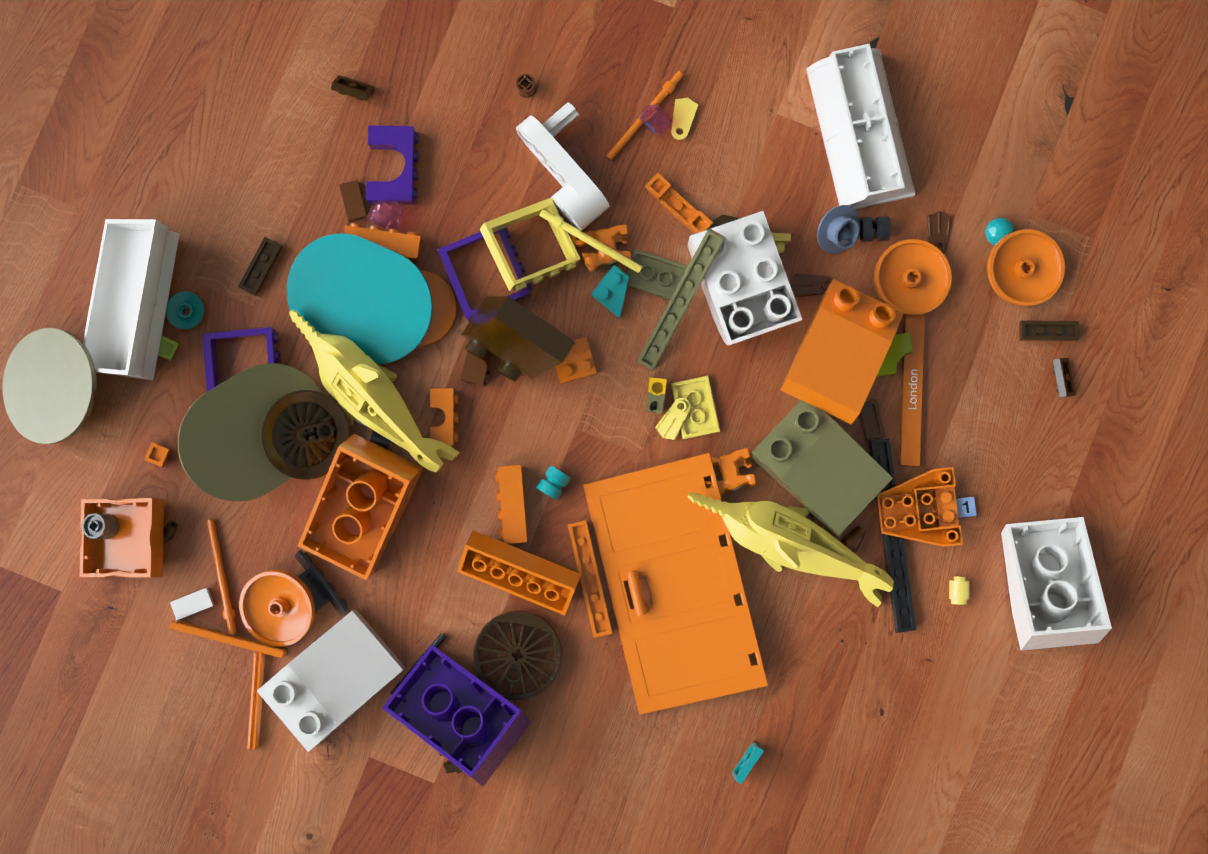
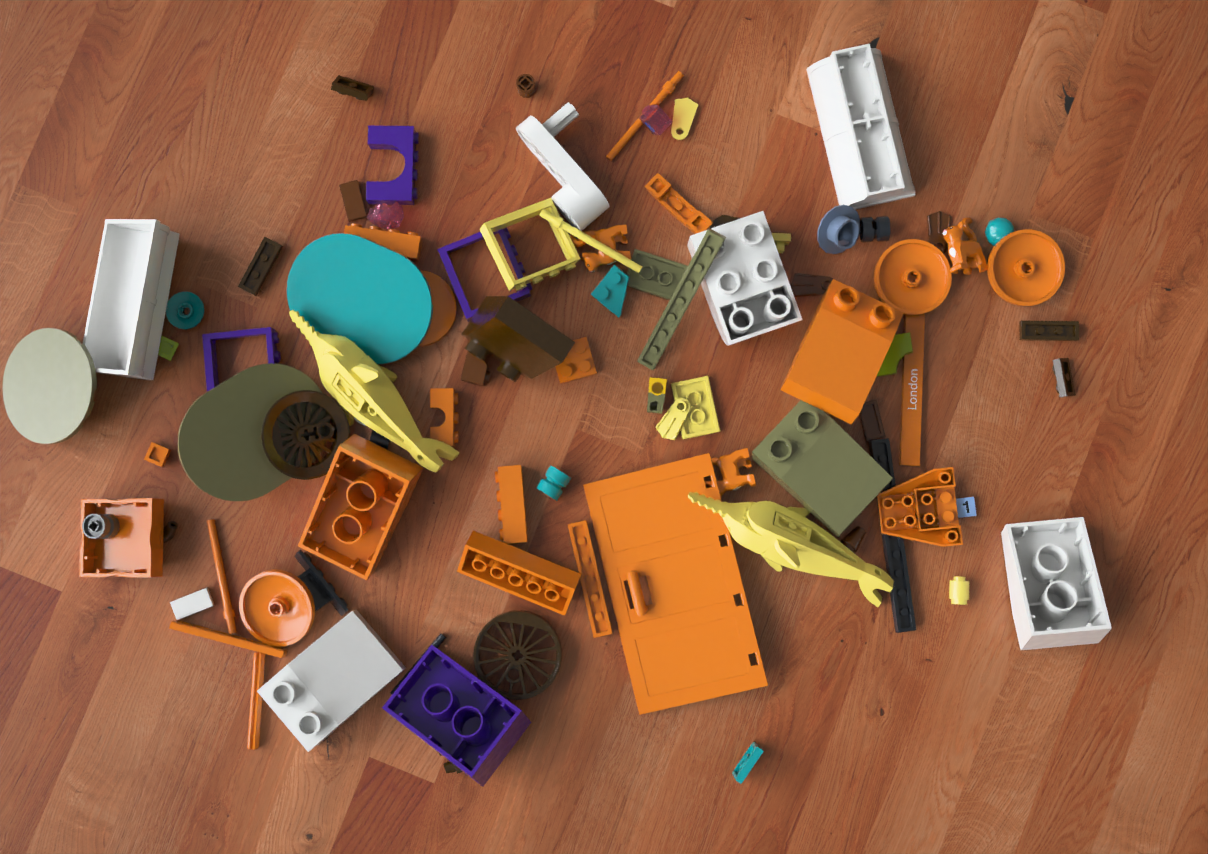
(964, 254): none -> orange animal

